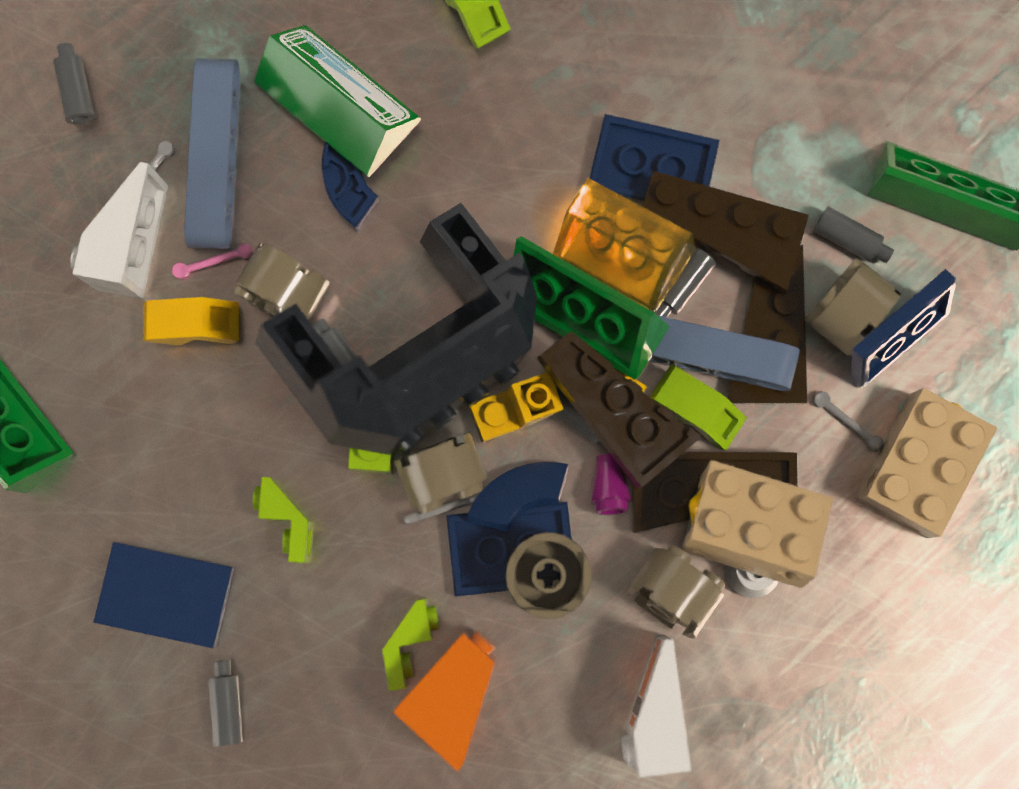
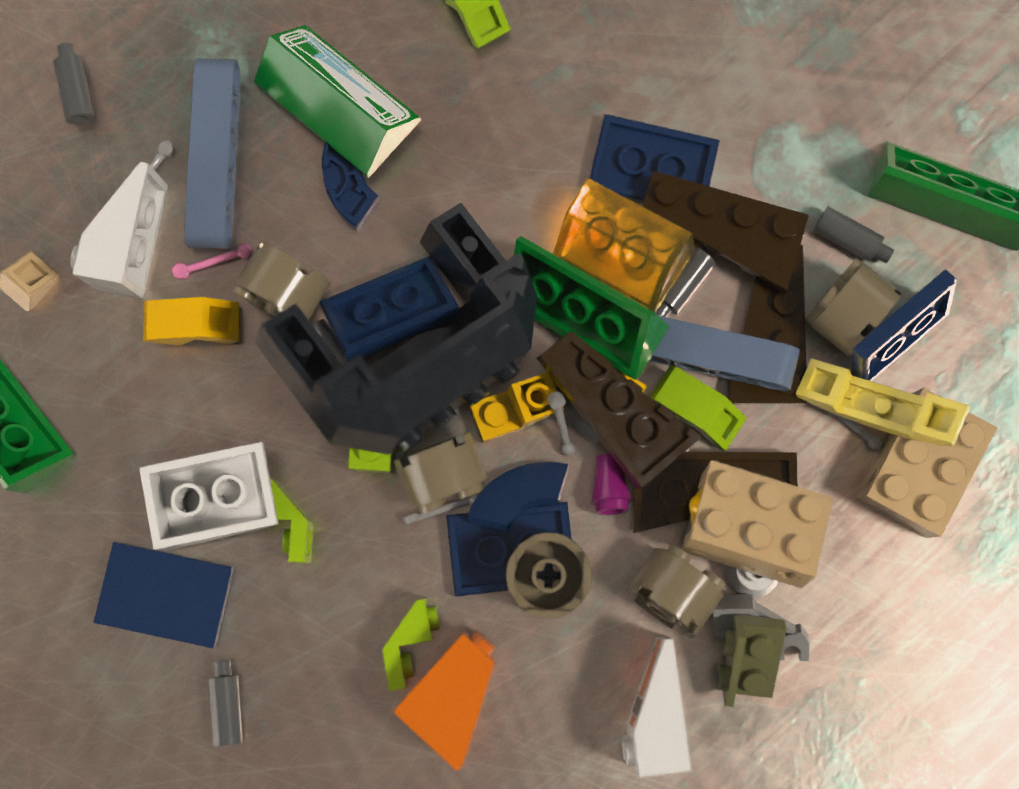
(28, 280): none -> tan slope
(208, 496): none -> white slope
(390, 309): none -> dark blue tile
(556, 402): none -> light grey hinge
(746, 604): none -> light grey piece
(752, 657): none -> olive bracket
(882, 407): none -> light yellow slope

